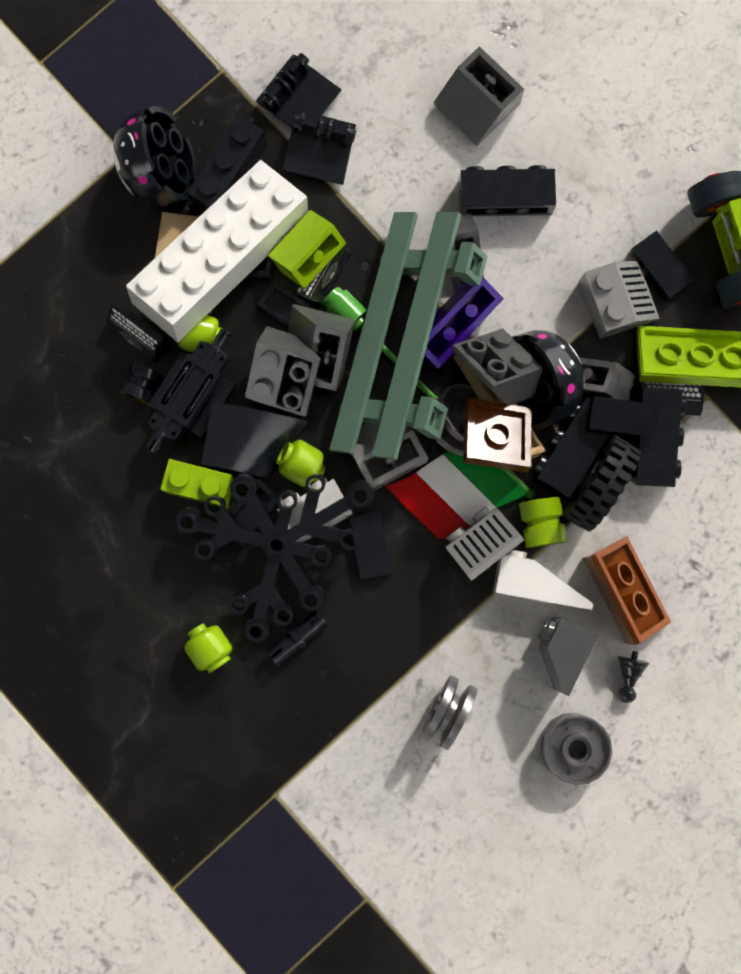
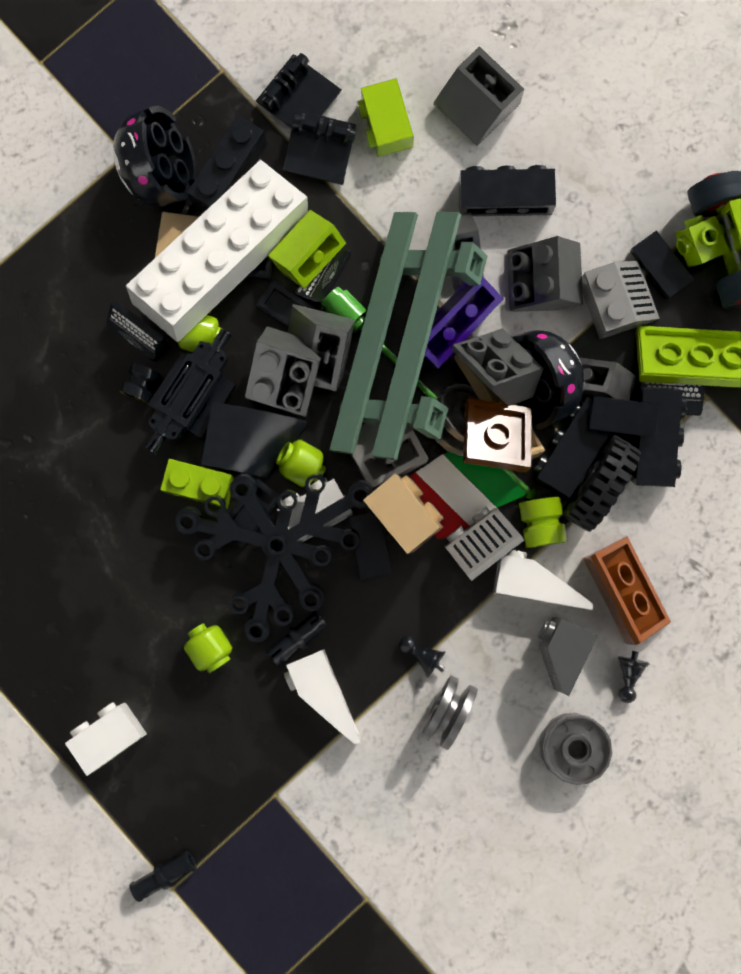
(105, 738): none -> white brick
(162, 876): none -> black pin
(319, 688): none -> white slope
(386, 118): none -> lime brick
(403, 513): none -> tan brick
(427, 658): none -> black piece
(545, 275): none -> dark grey slope
(701, 240): none -> lime brick

